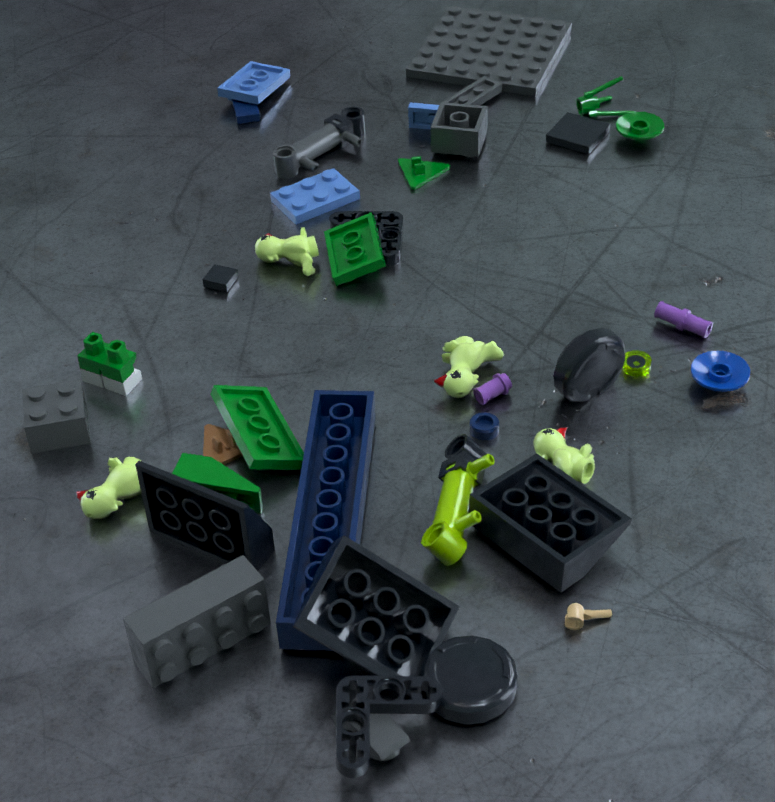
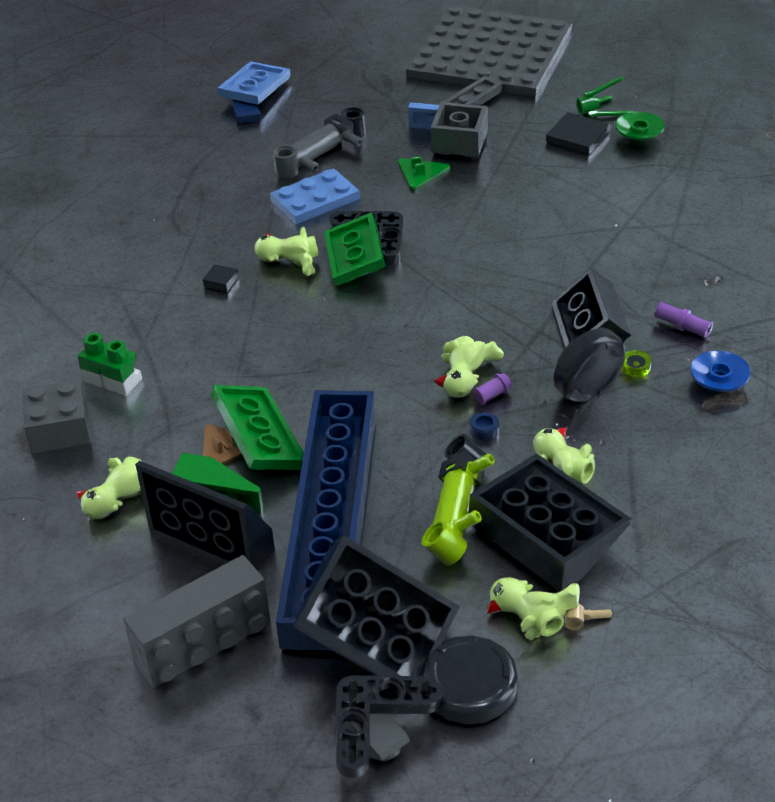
(539, 611): none -> yellowish green animal
(589, 305): none -> black slope

